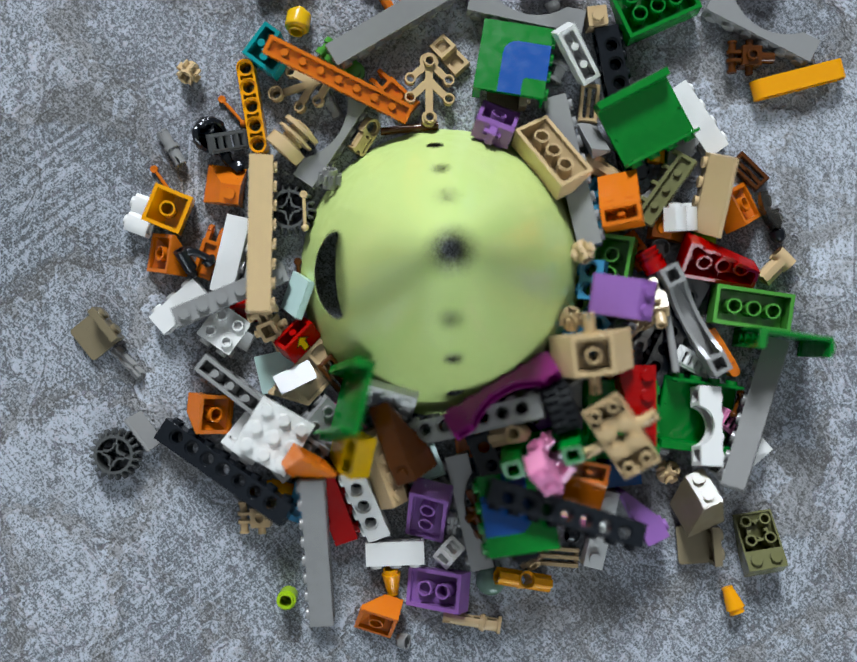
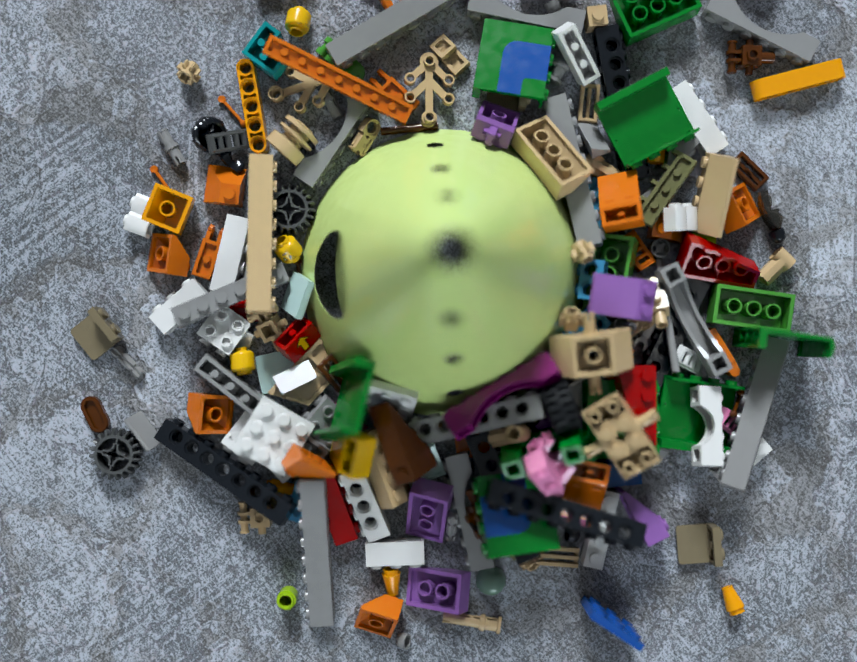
(95, 414): none -> reddish brown tile
(187, 263): black plant -> none
(242, 361): none -> yellow head
(288, 249): none -> yellow head
(303, 194): tan hinge -> none
(329, 178): light grey gear -> none
(449, 552): white brick -> none
(513, 578): light orange piece -> none
(608, 619): none -> blue plate
(651, 260): red piece -> none
(668, 472): tan gear -> none
(697, 503): dark tan slope -> none
(758, 543): olive slope -> none

